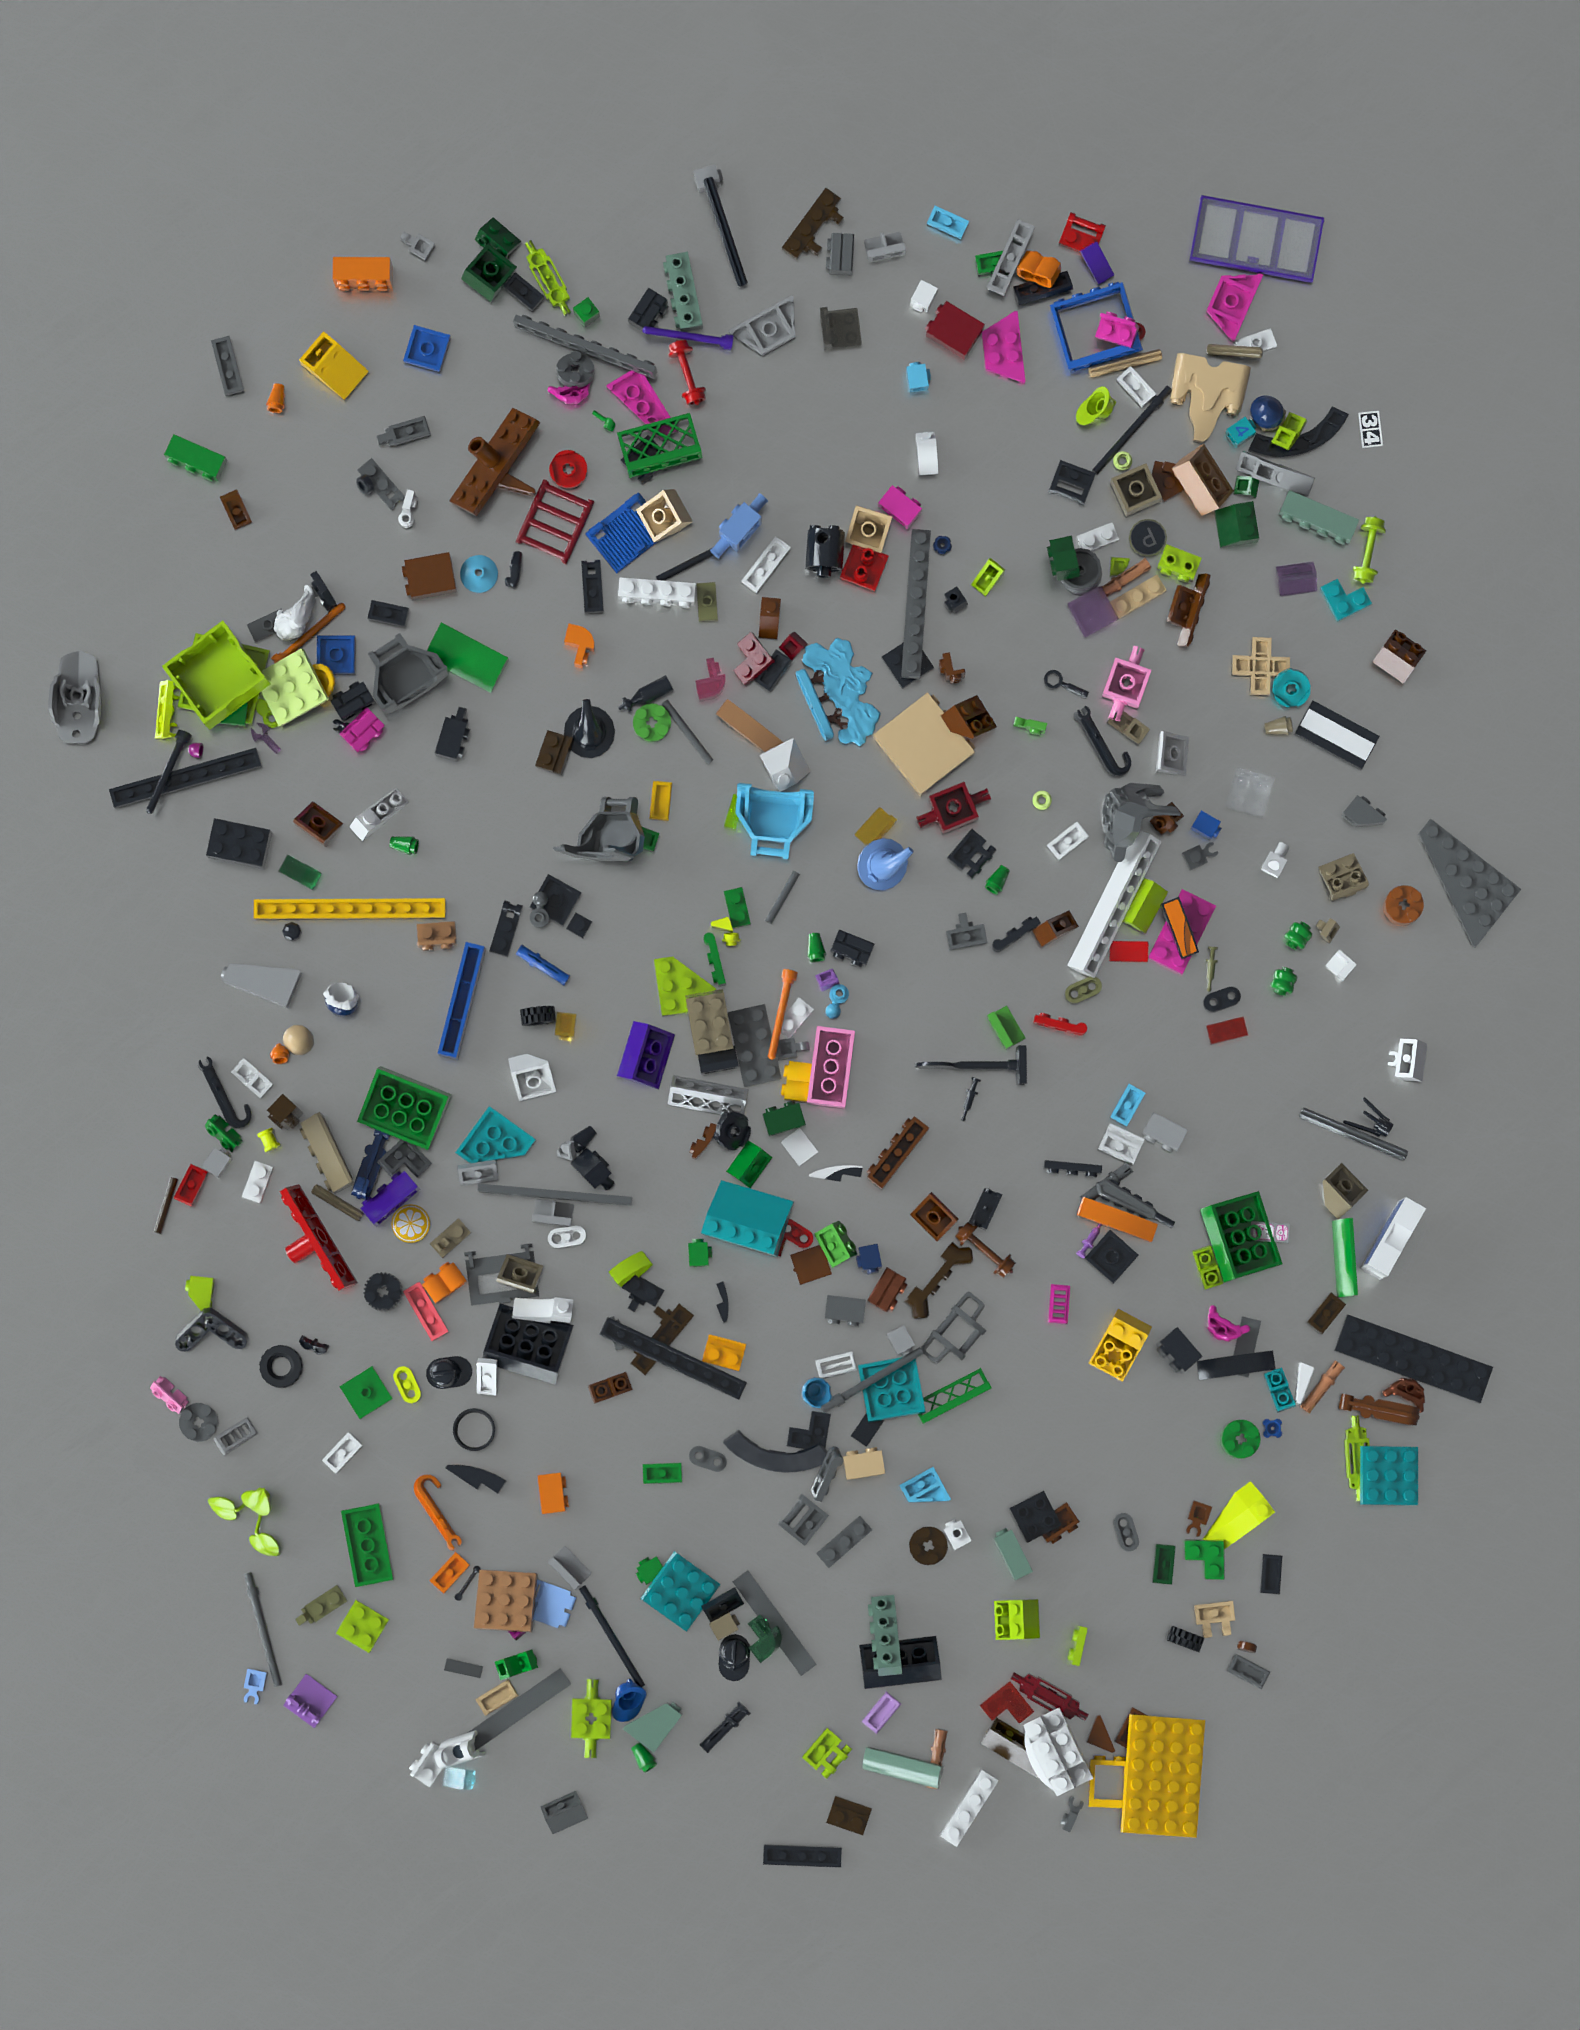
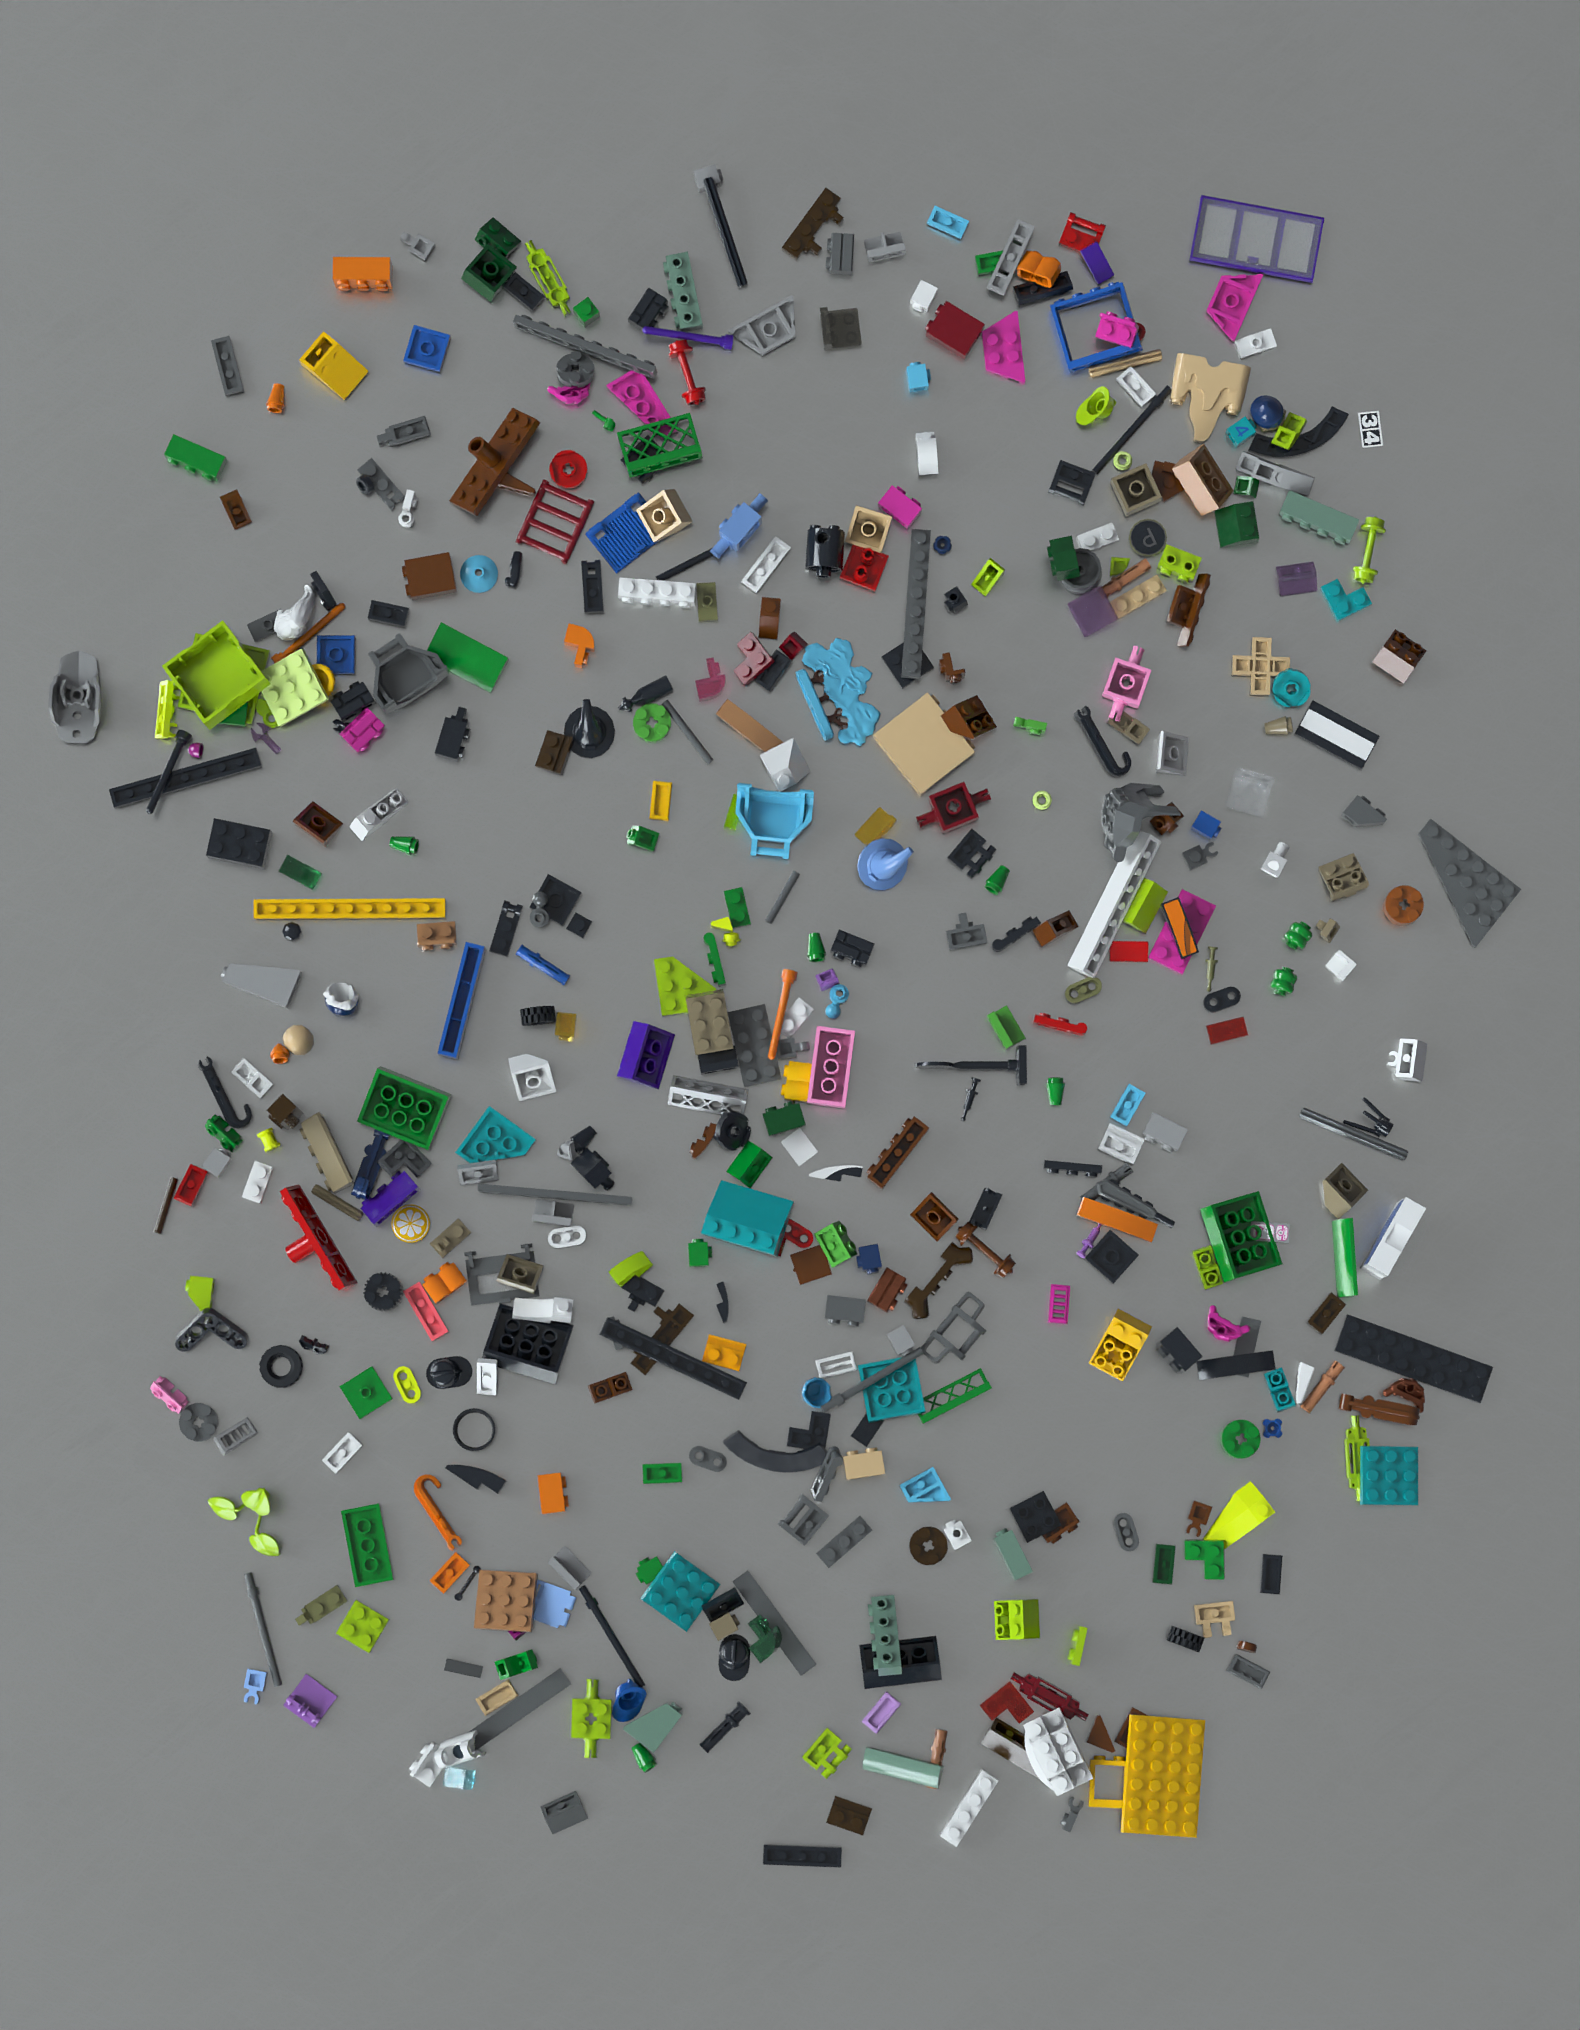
(609, 834): dark grey piece -> none
(1055, 1090): none -> green cone
(1067, 841): white plate -> none
(1070, 687): black piece -> none
(1237, 351): dark tan axle -> none

